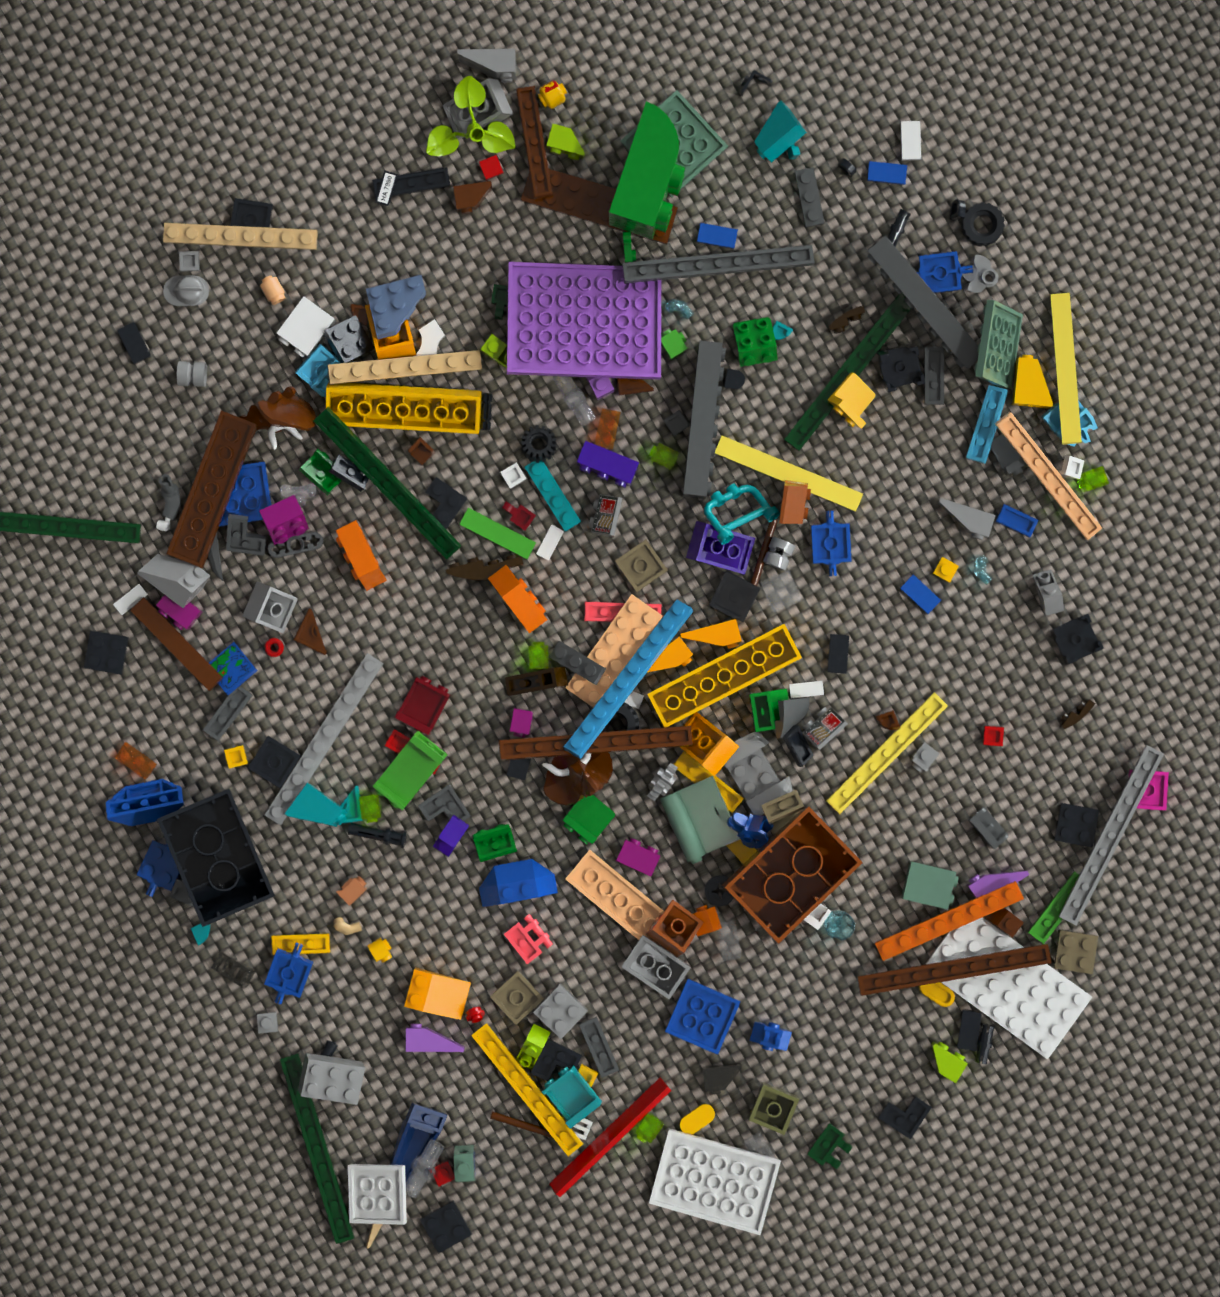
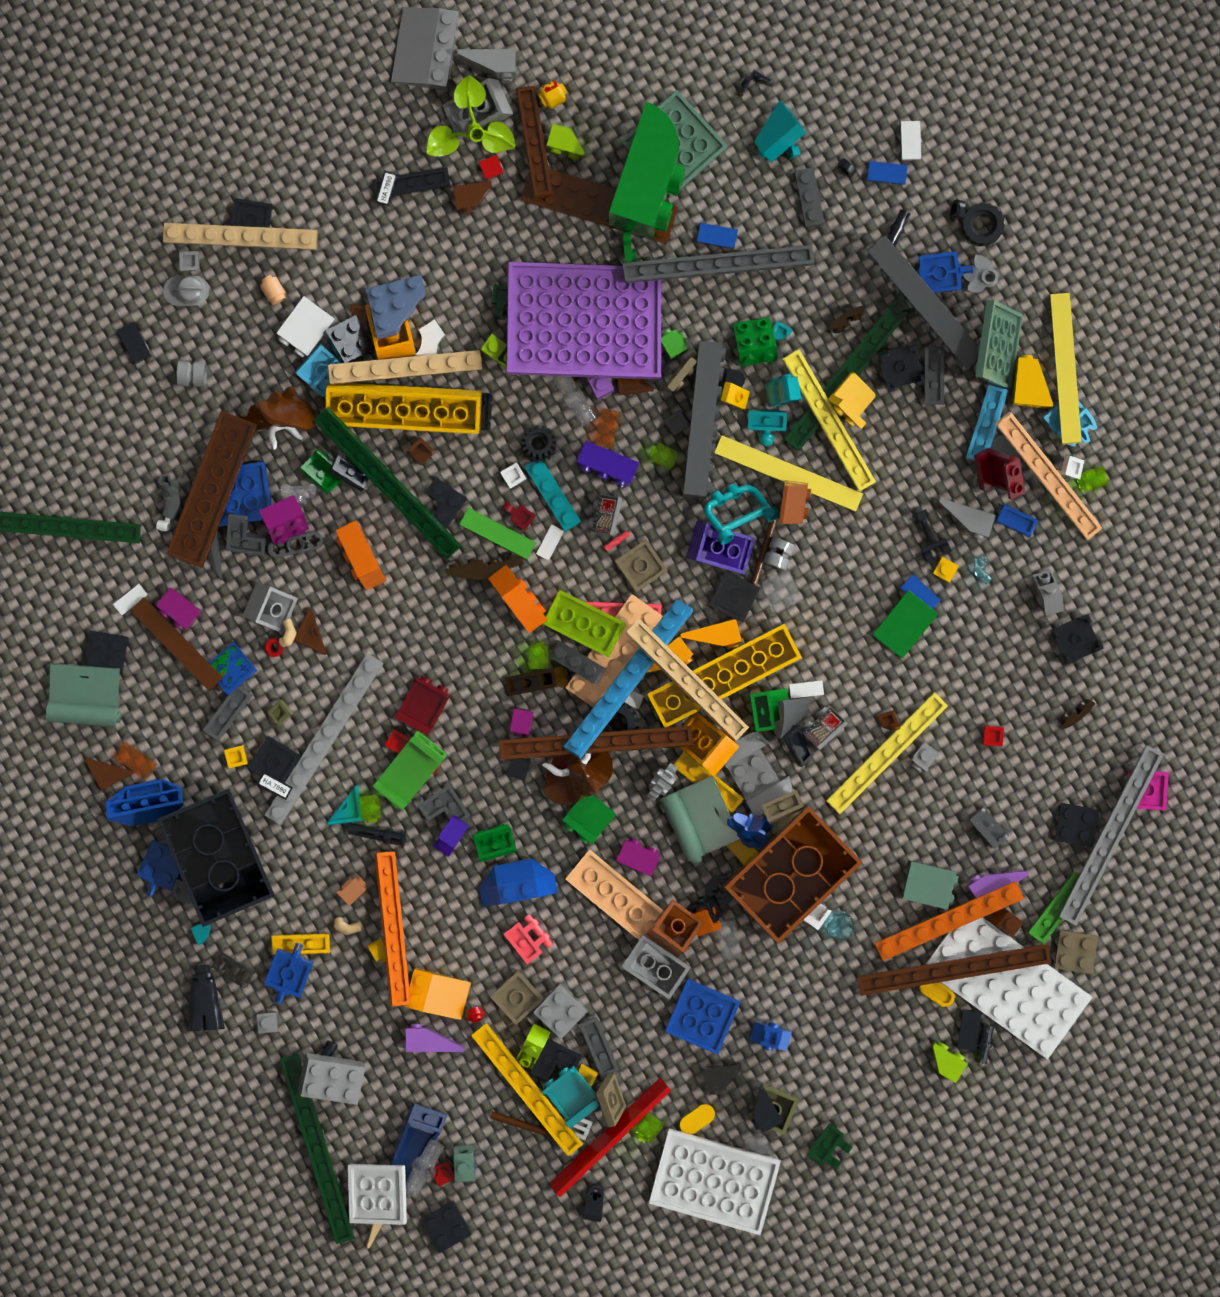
(83, 699): none -> sand green door
(106, 774): none -> reddish brown tile
(175, 578): light grey slope -> none
(204, 1002): none -> black piece
(274, 785): none -> sticker
(280, 713): none -> olive tile
(289, 635): none -> tan arm
(316, 807): teal slope -> none
(392, 929): none -> orange plate
(425, 47): none -> light grey slope
(584, 623): none -> lime plate
(593, 1205): none -> black piece
(611, 1100): none -> dark tan plate
(616, 541): none -> coral piece
(678, 305): clear light blue arm -> none
(684, 369): none -> dark tan plate
(686, 680): none -> tan plate
(708, 902): none -> black bracket
(735, 395): none -> yellow plate
(764, 1112): none -> black slope
(767, 421): none -> teal plate
(782, 390): none -> teal brick
(829, 421): none -> light yellow tile
(831, 543): blue plate -> none
(838, 653): black tile -> none
(905, 624): none -> green tile
(907, 1121): black plate -> none
(921, 517): none -> black bar
(999, 471): none -> dark red panel

